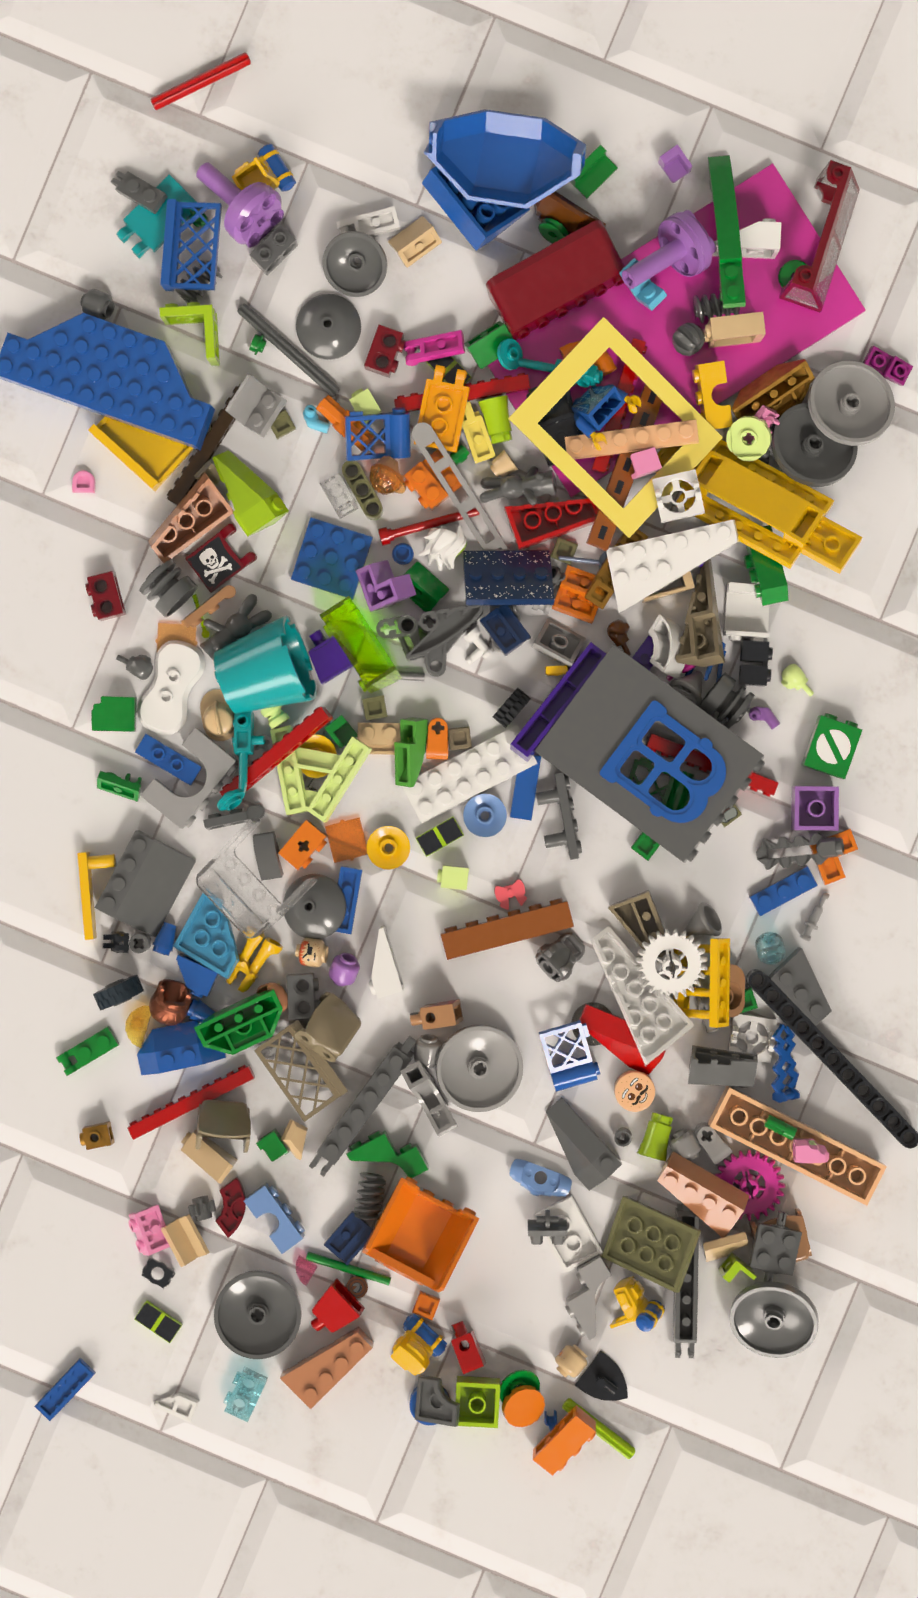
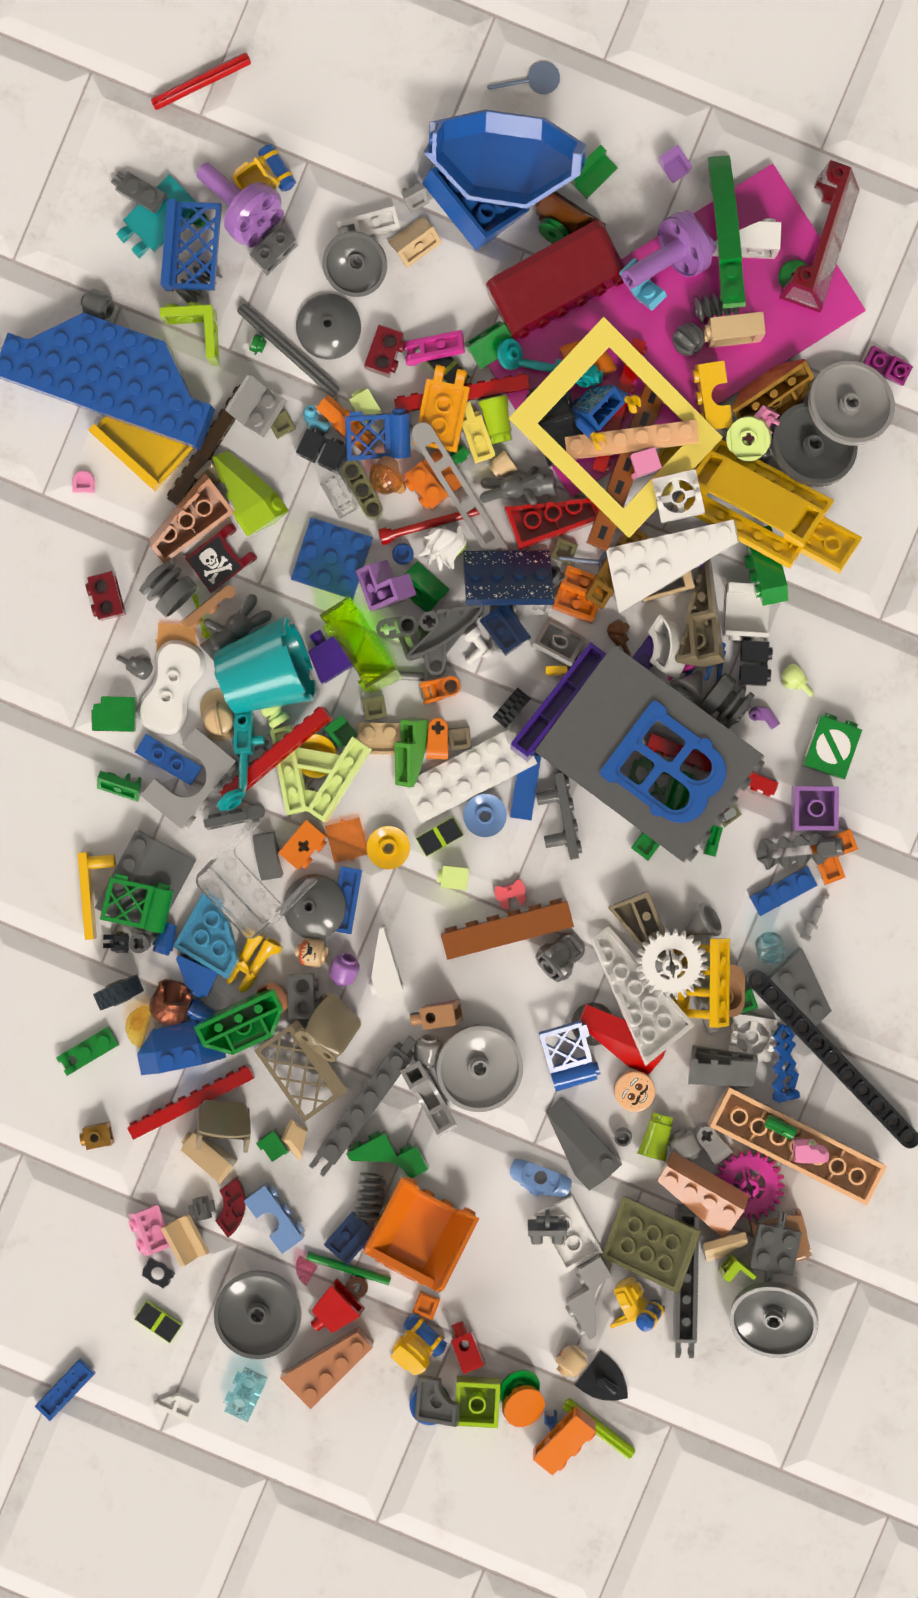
(155, 906): none -> green piece
(311, 447): none -> black piece
(415, 197): none -> light grey tile
(438, 689): none -> orange piece
(542, 79): none -> sand blue piece
(712, 843): none -> green piece

